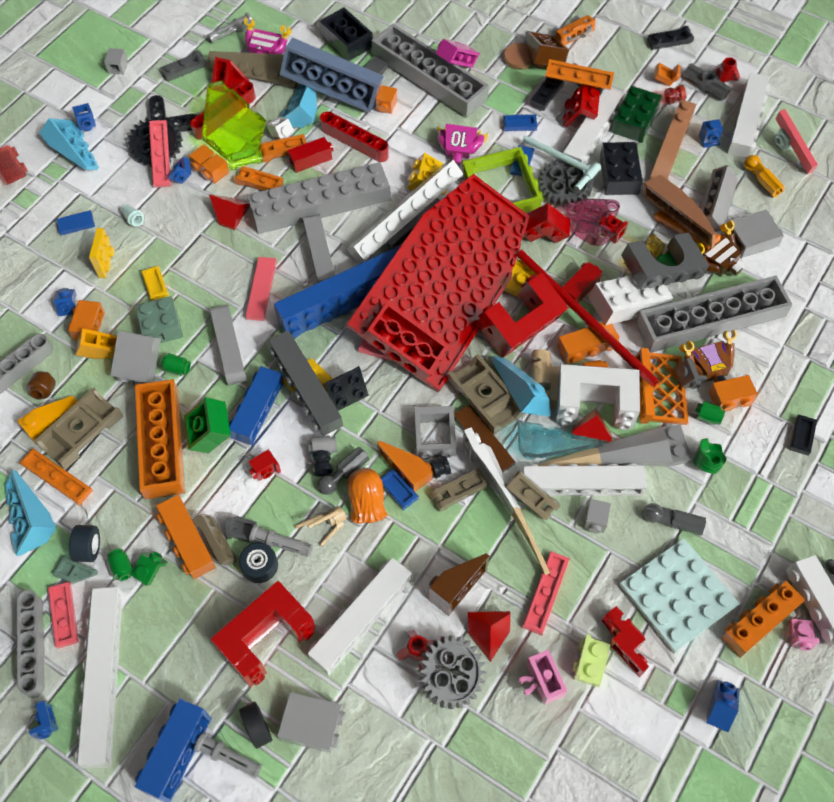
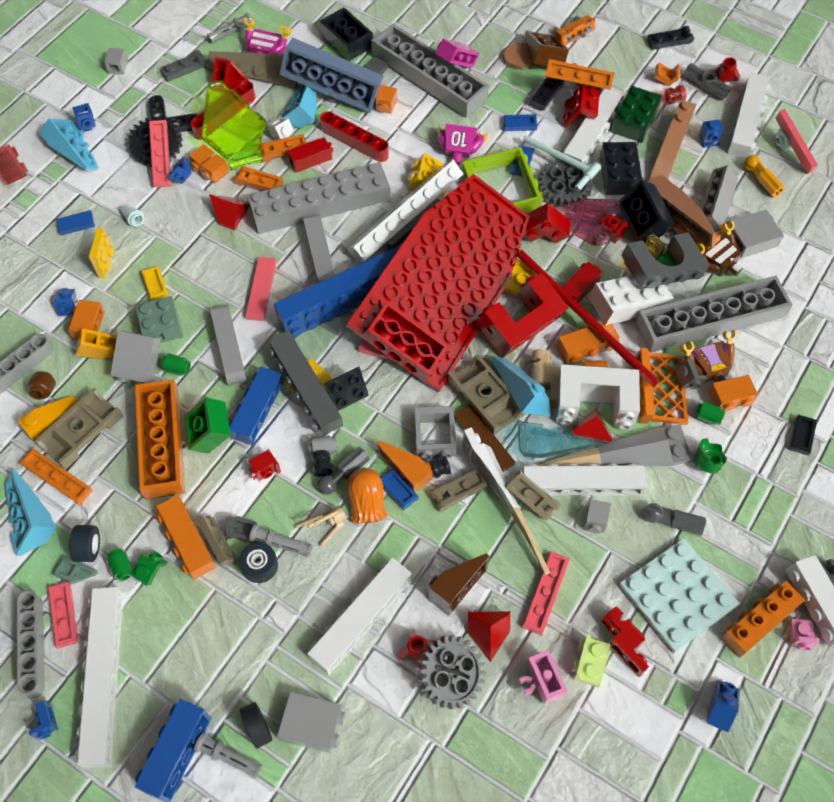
(254, 623): red piece -> none
(645, 211): none -> black brick

